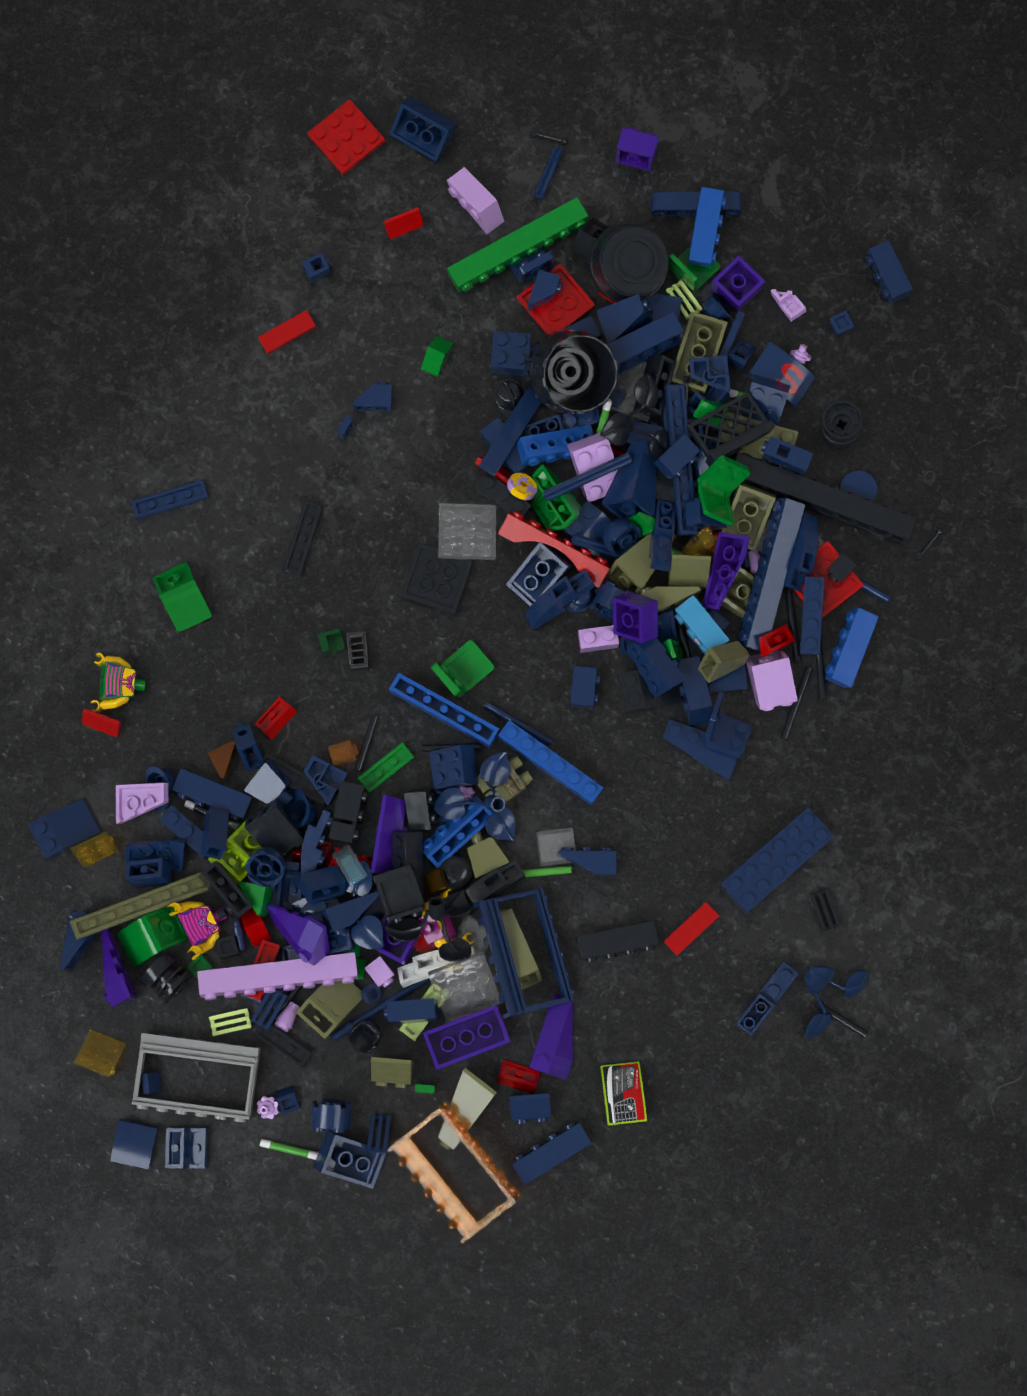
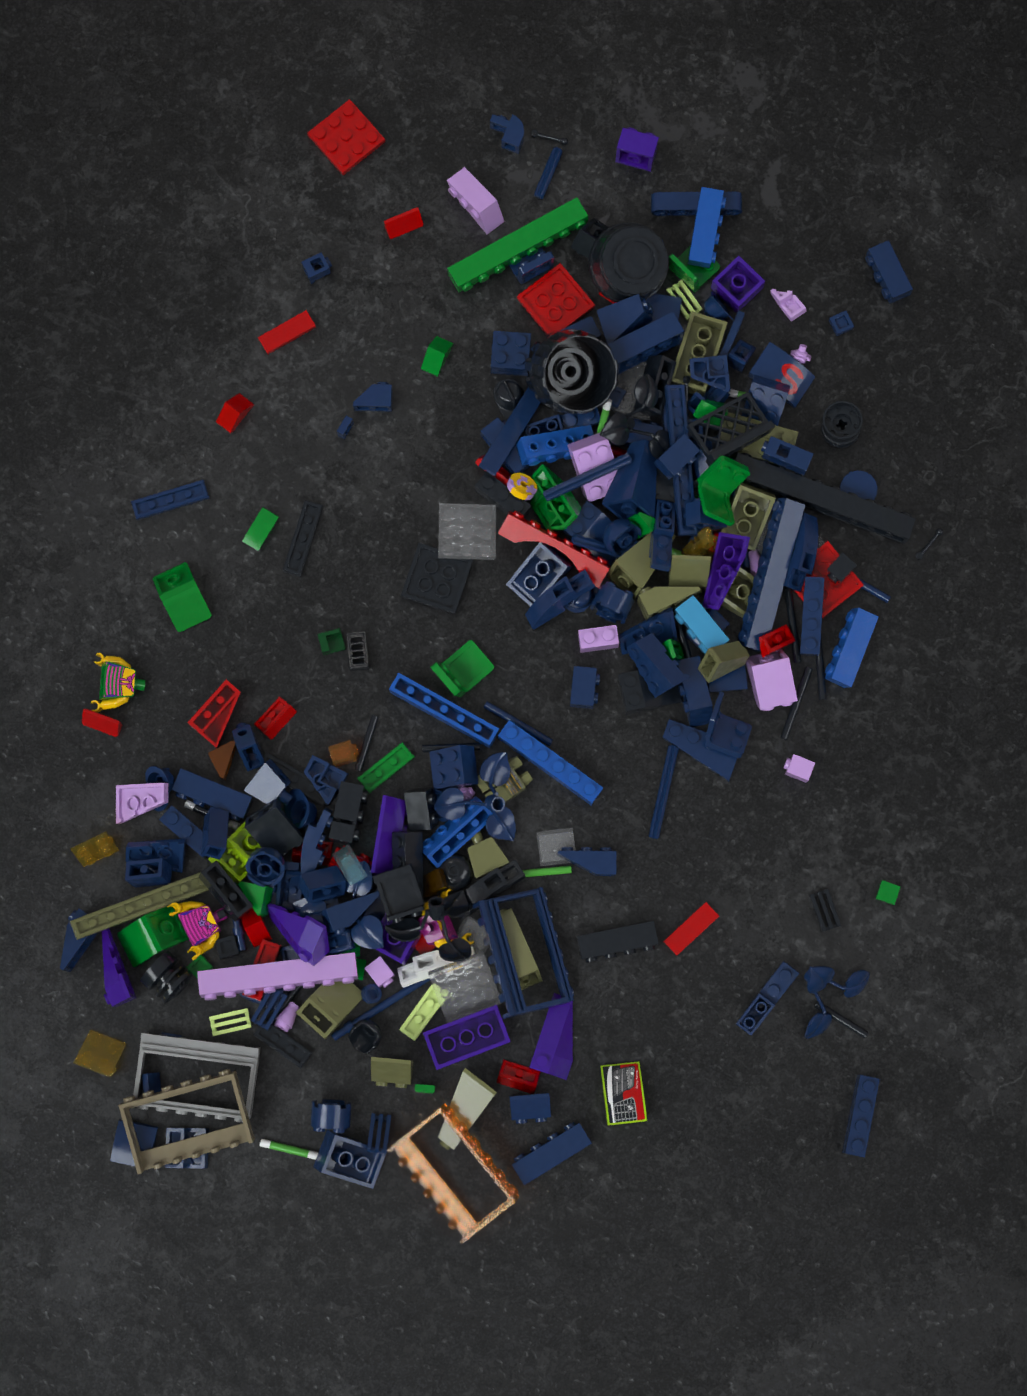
(64, 829): dark blue slope -> none
(192, 1146): none -> dark tan window
(215, 713): none -> red wedge
(233, 412): none -> red slope
(260, 528): none -> green slope
(267, 1107): lavender plant -> none
(287, 1099): dark blue slope -> none
(412, 1011): dark blue brick -> none
(422, 128): dark blue slope -> none
(513, 131): none -> dark blue brick
(544, 289): dark blue slope -> none
(635, 617): dark purple brick -> none
(663, 792): none -> dark blue axle
(776, 860): dark blue brick -> none
(799, 768): none -> lavender brick
(861, 1115): none -> dark blue brick
(887, 892): none -> green tile

